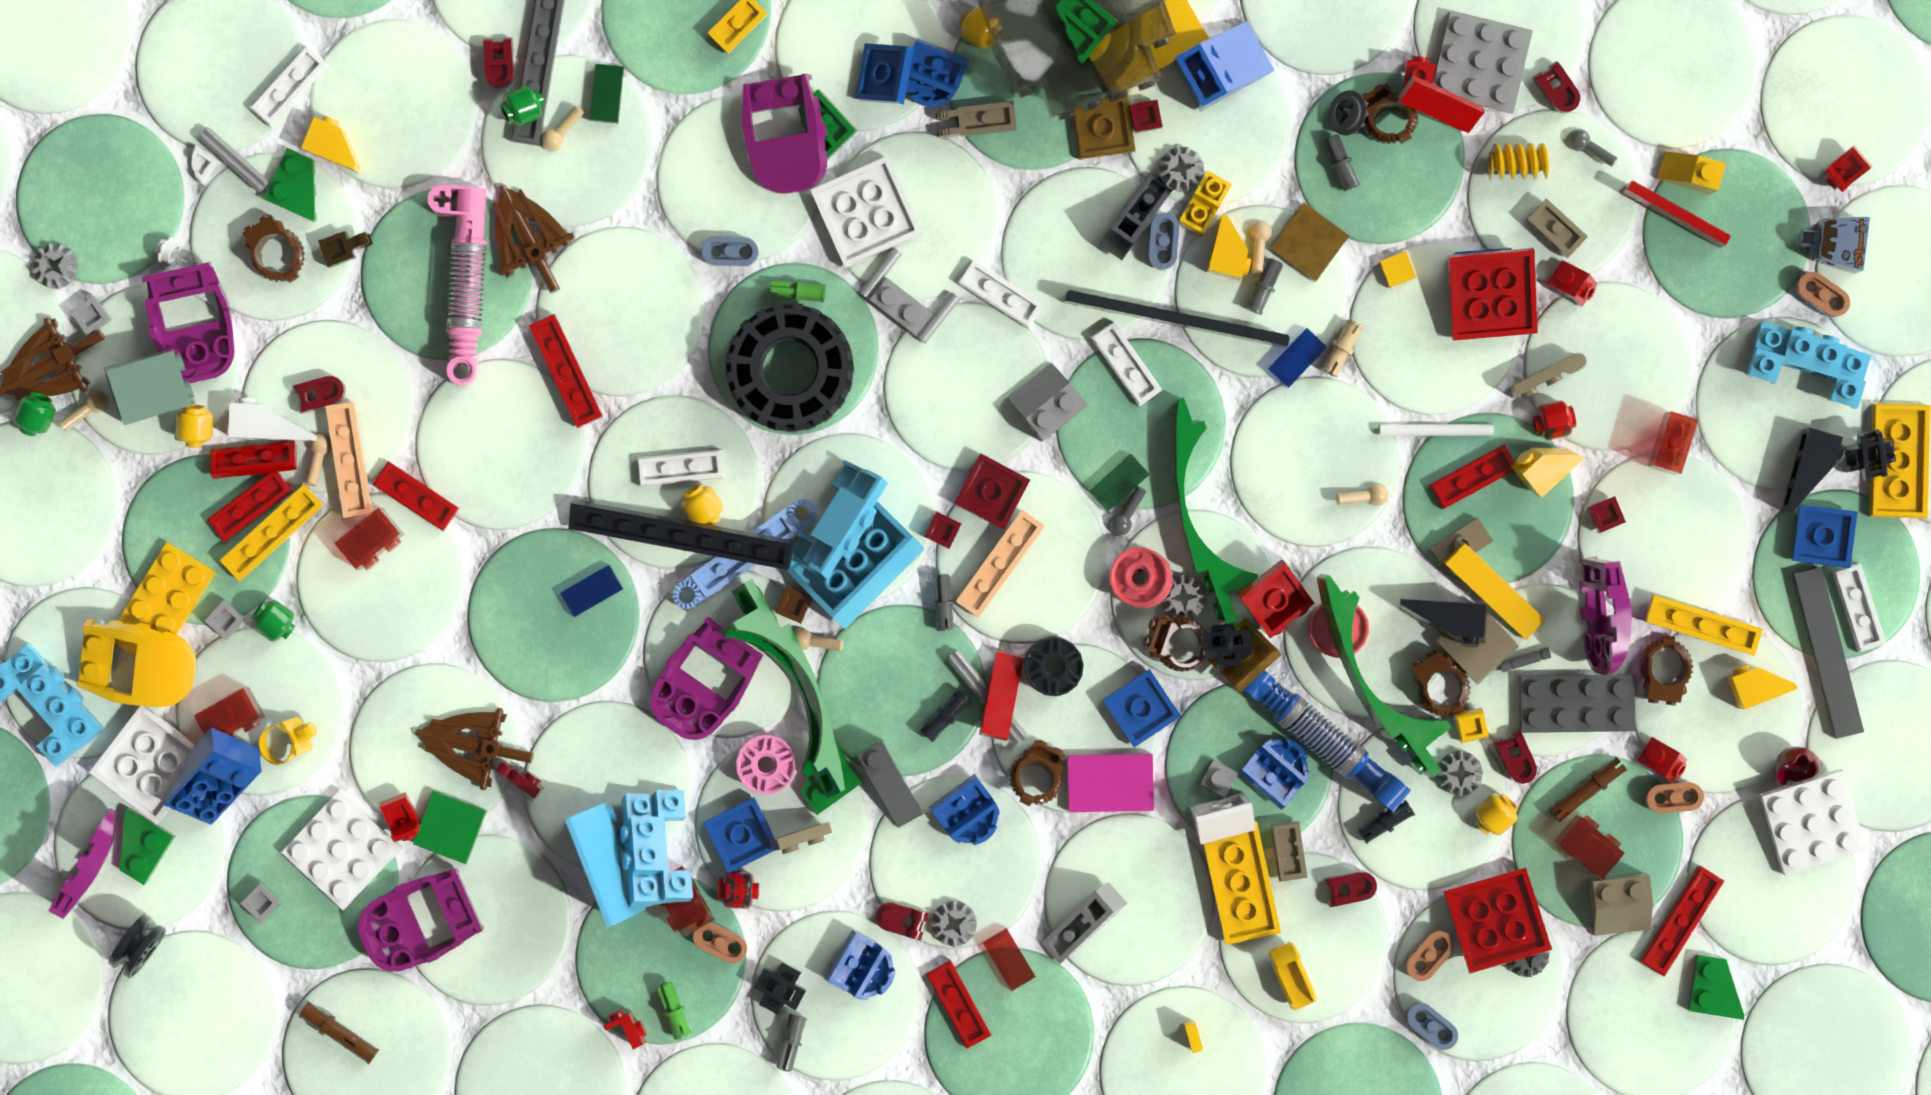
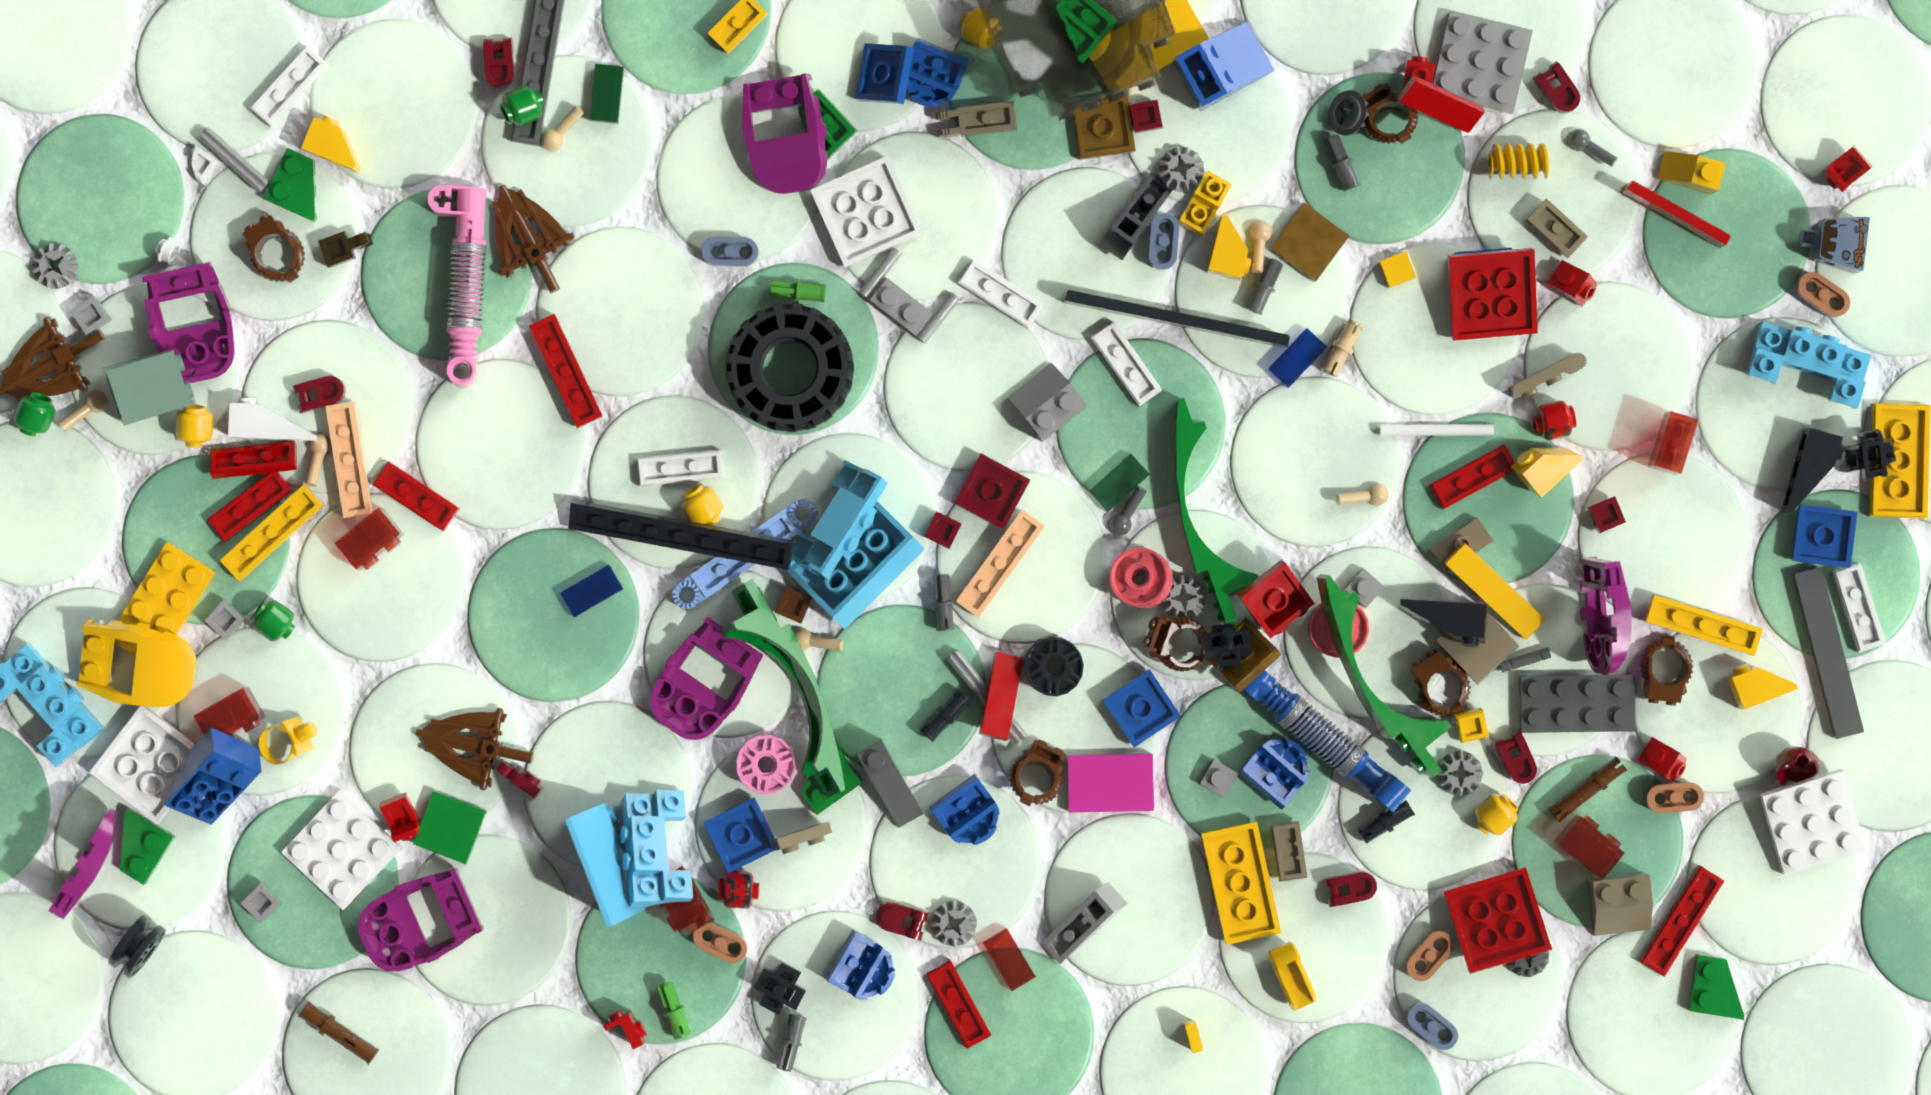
(1223, 818): white slope -> none
(1365, 586): none -> light grey plate

